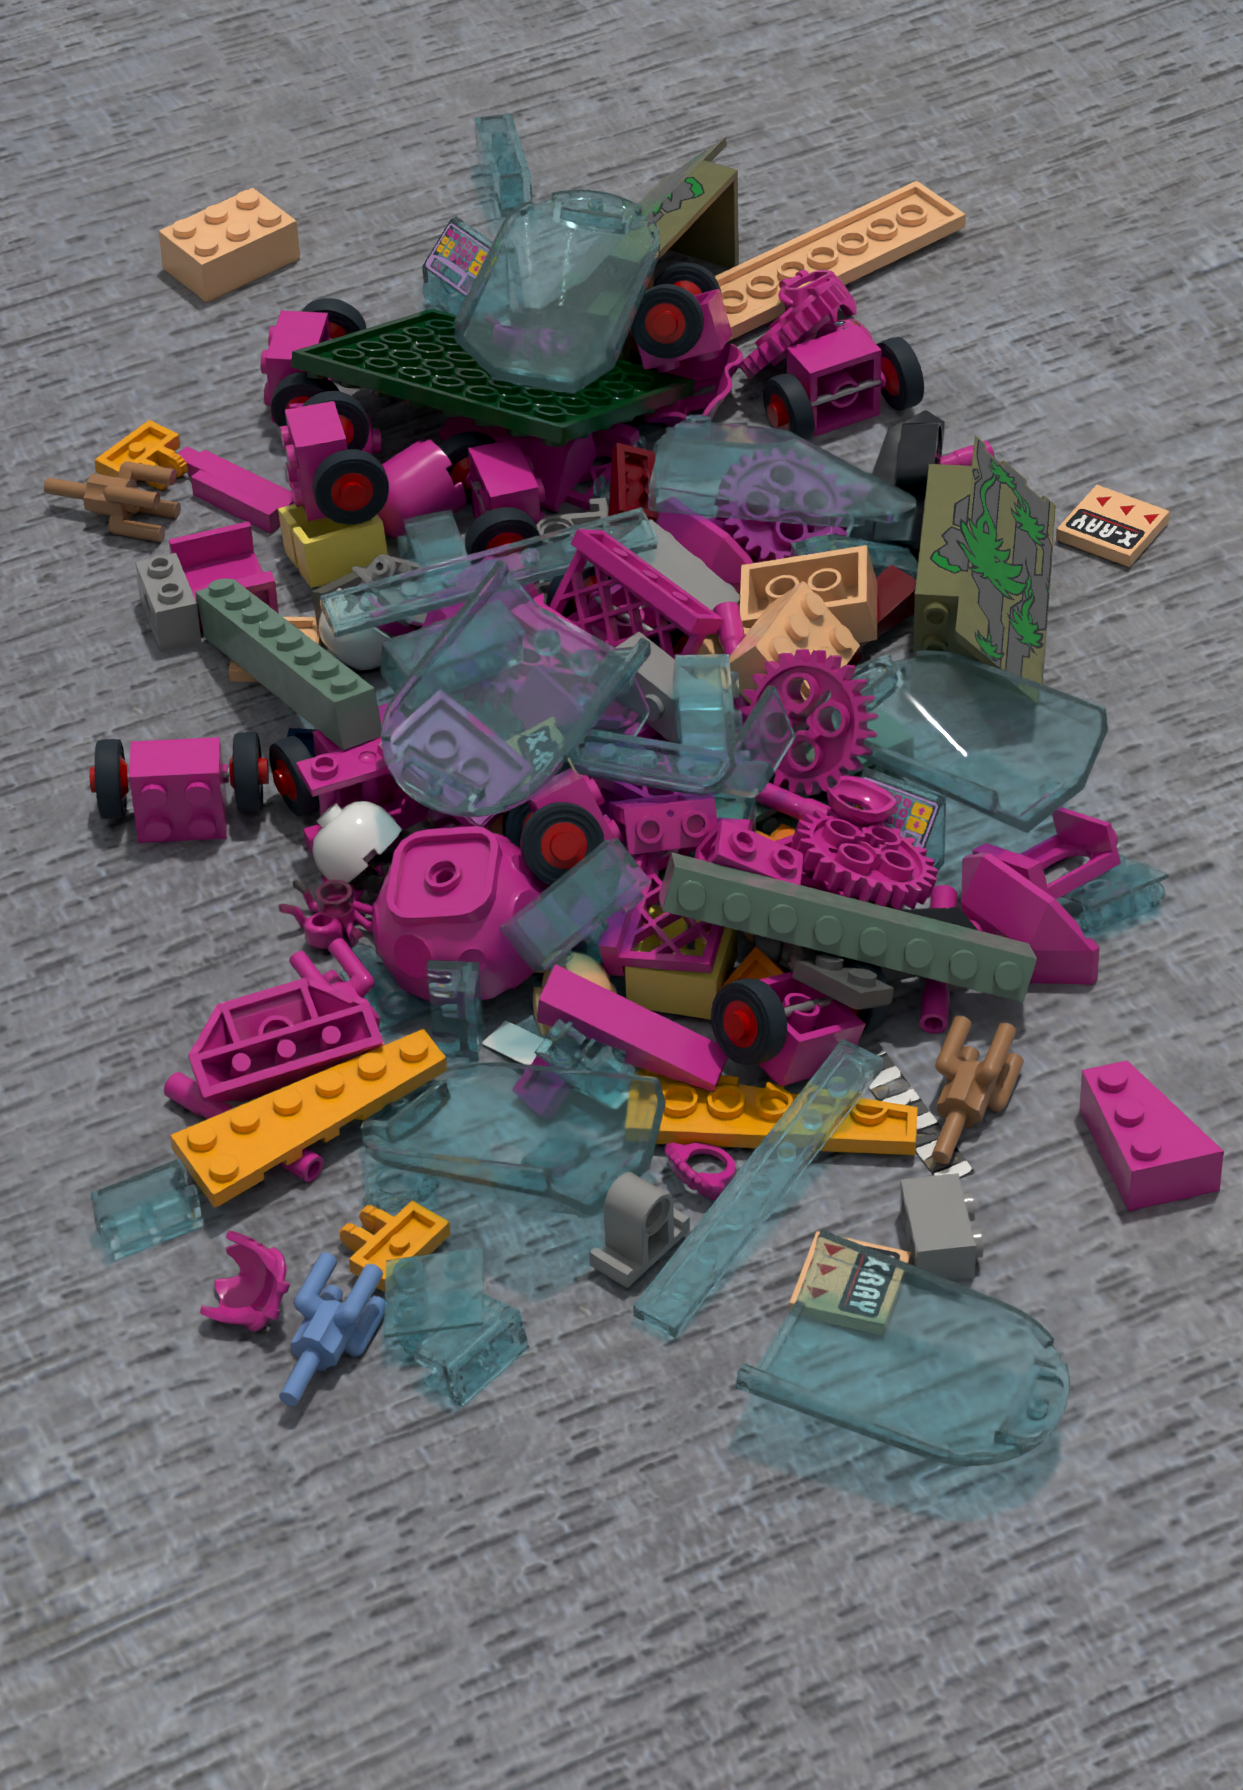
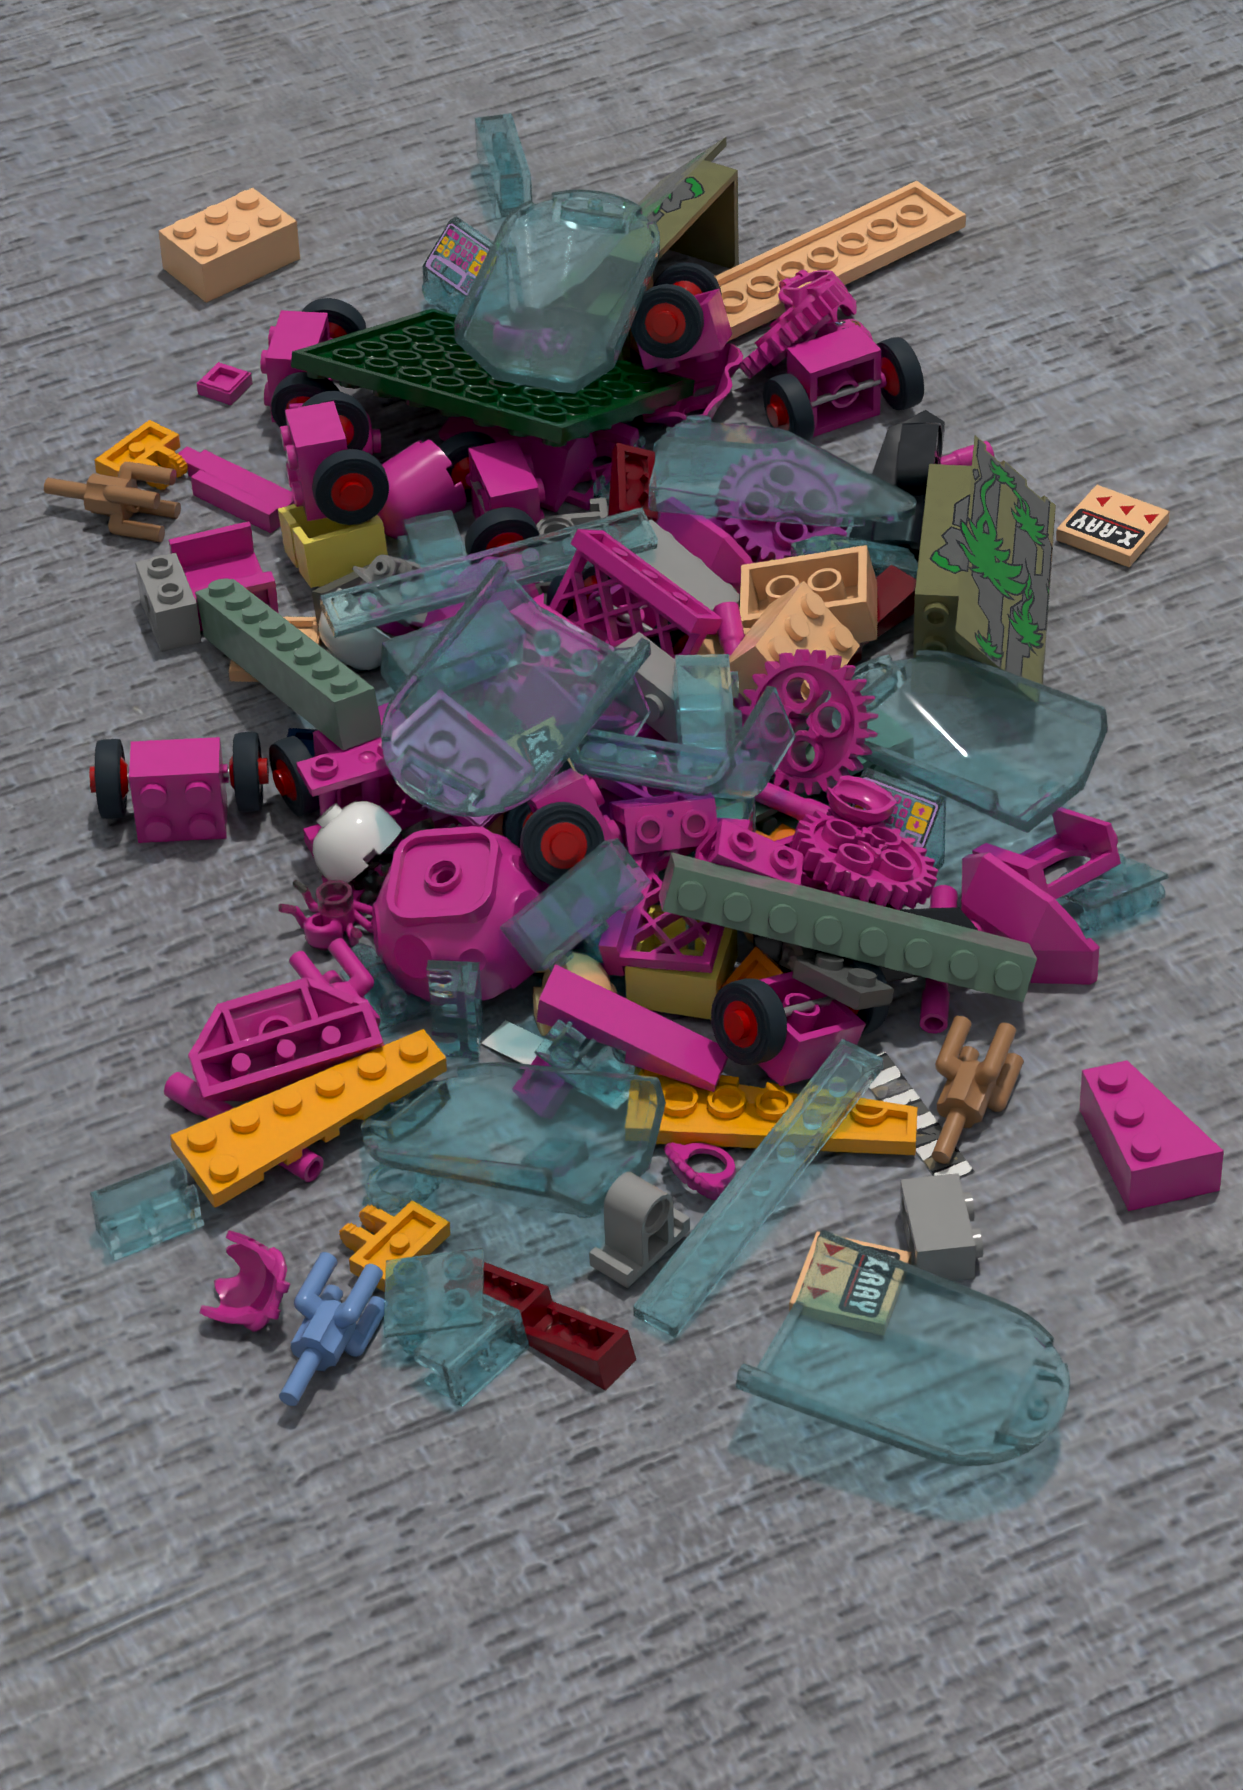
(224, 383): none -> dark pink tile
(569, 1337): none -> dark red slope

